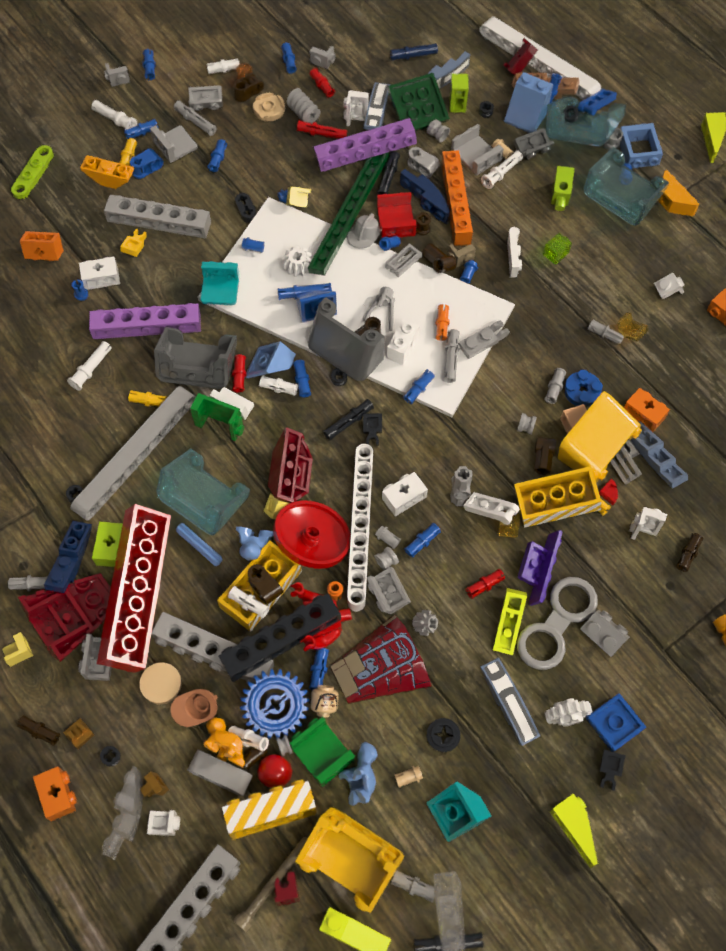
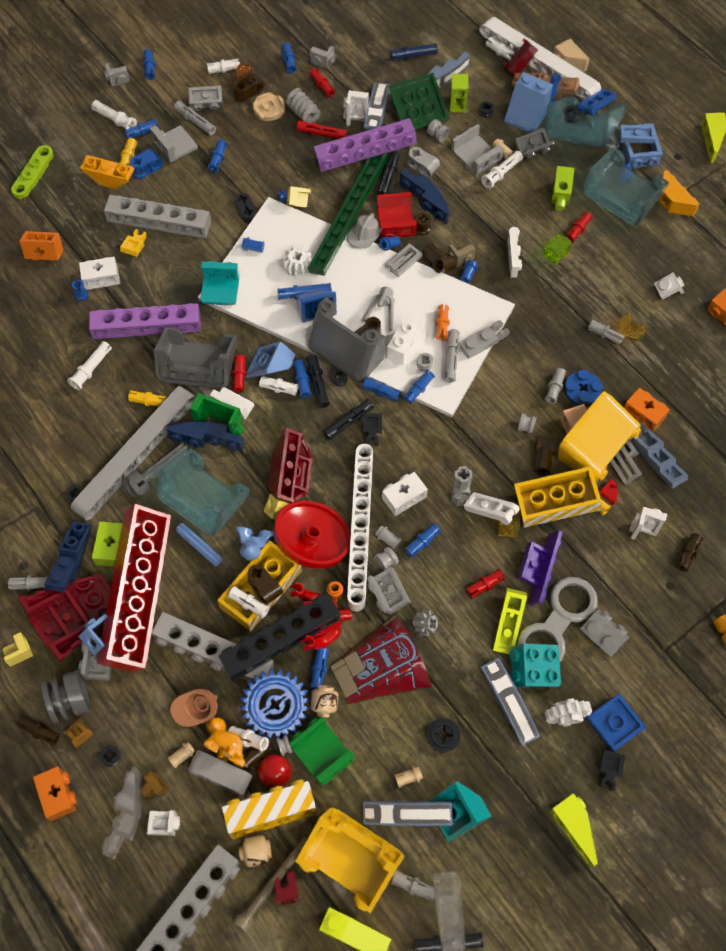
(61, 698): none -> dark grey wheel
(88, 633): none -> medium blue bracket
(137, 484): none -> dark grey piece
(160, 683): tan tile -> none
(182, 754): none -> tan pin
(200, 433): none -> dark blue slope
(255, 851): none -> tan head
(315, 374): none -> black pin
(361, 778): medium blue animal -> none
(381, 389): none -> blue pin
(407, 813): none -> slope
(425, 356): none -> light grey bush
(456, 198): orange brick -> none
(500, 49): none -> white pin
(535, 665): none -> teal bracket
(572, 54): none -> tan slope
(579, 226): none -> red pin
(637, 134): none -> medium blue plate

